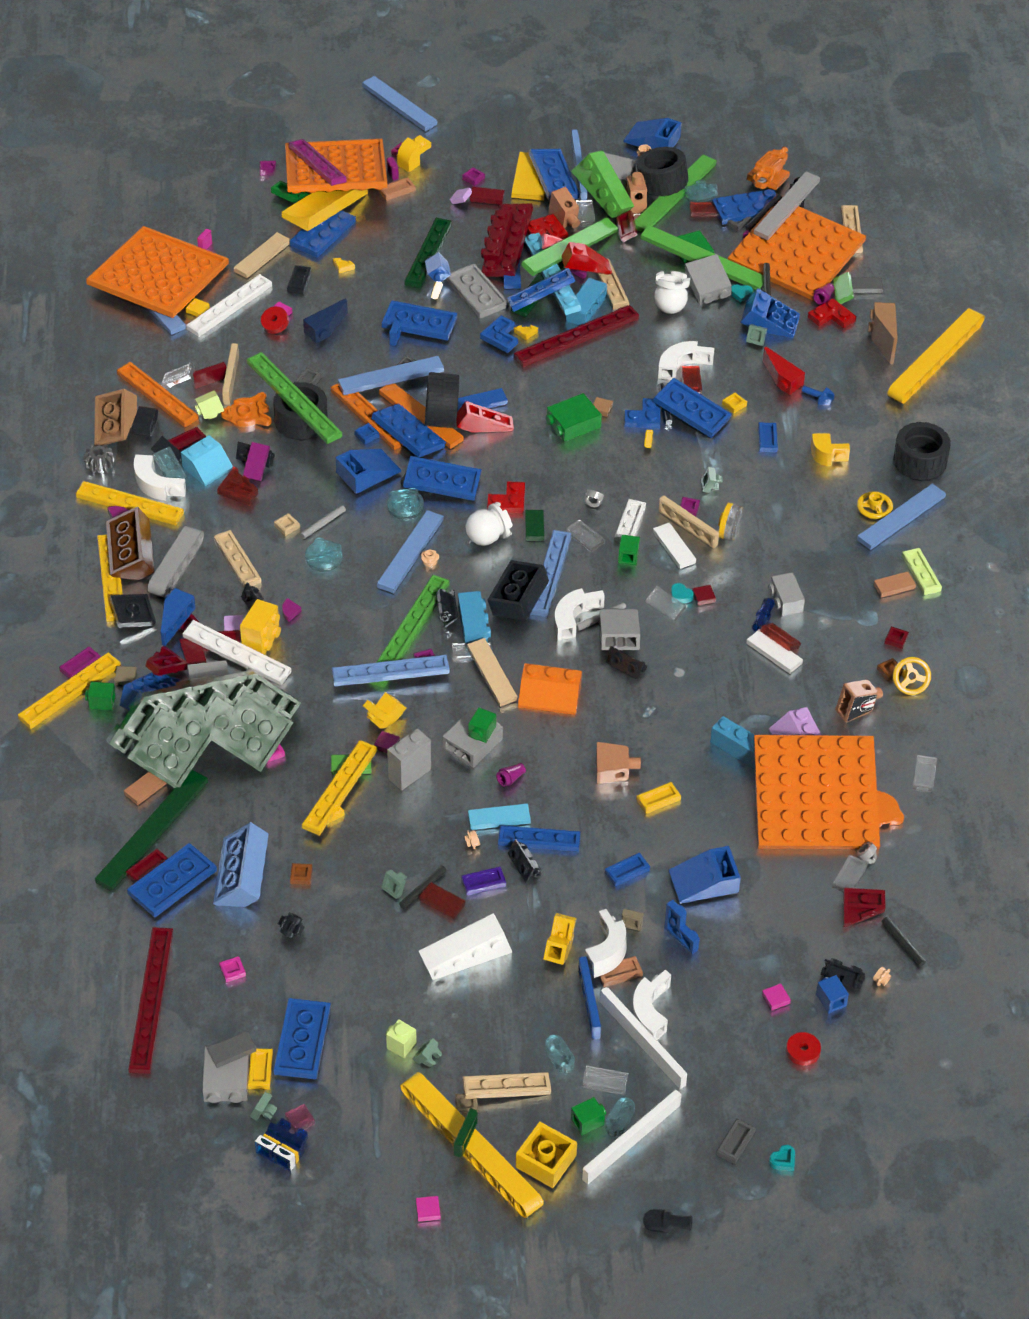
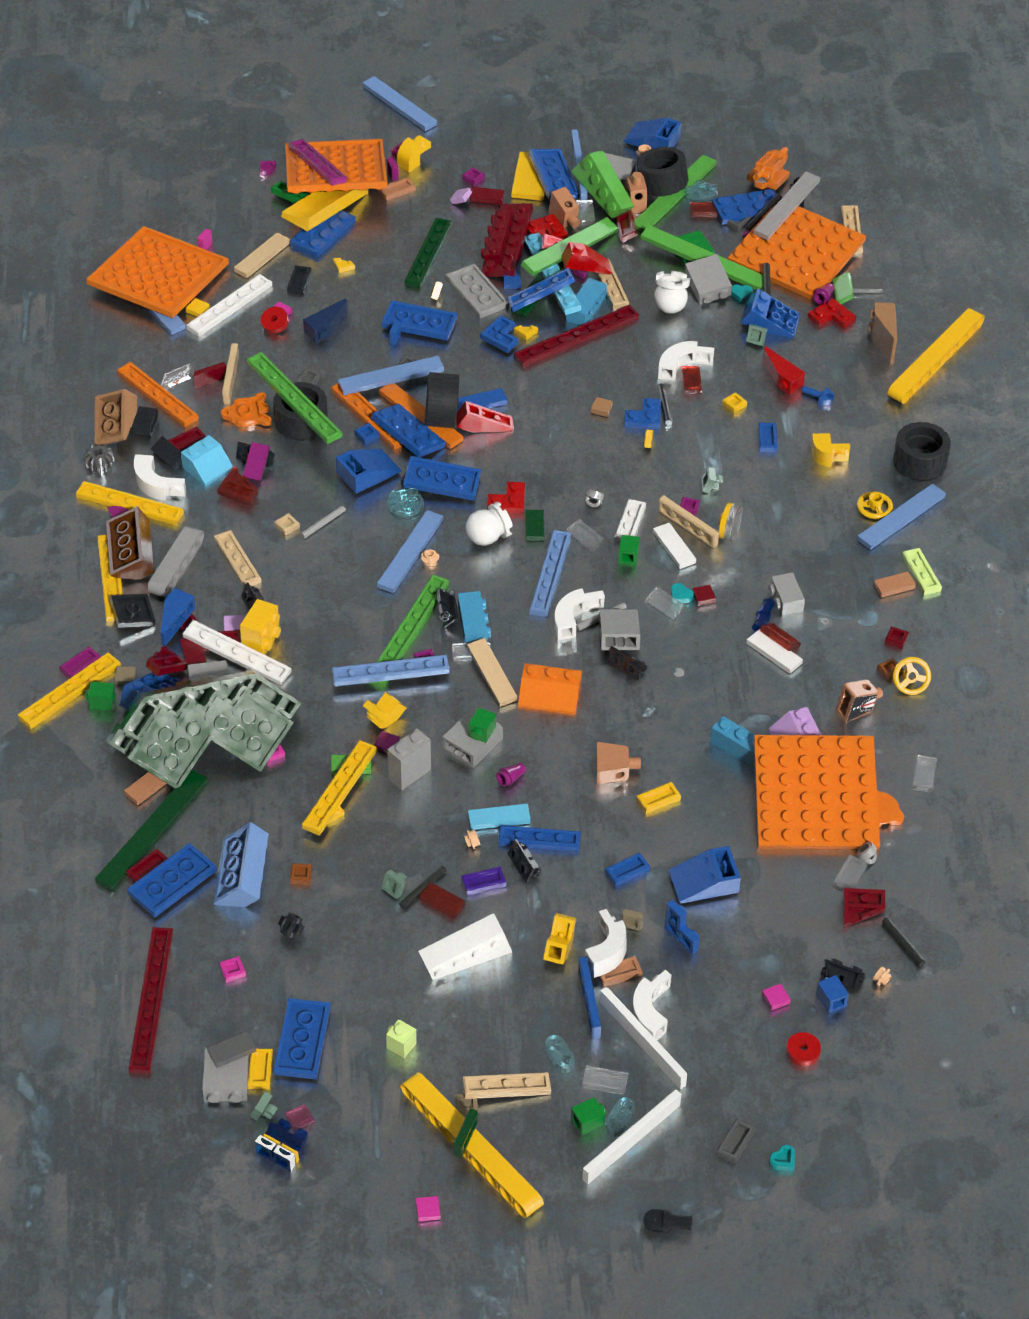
(169, 464): clear light blue plate -> none
(208, 405): yellowish green brick -> none
(290, 609): magenta tile -> none
(323, 555): clear light blue tile -> none
(425, 1053): sand green tile -> none
(438, 267): brick -> none
(518, 590): black brick -> none
(546, 1154): yellow brick -> none
(573, 417): green brick -> none
(692, 407): blue plate -> none

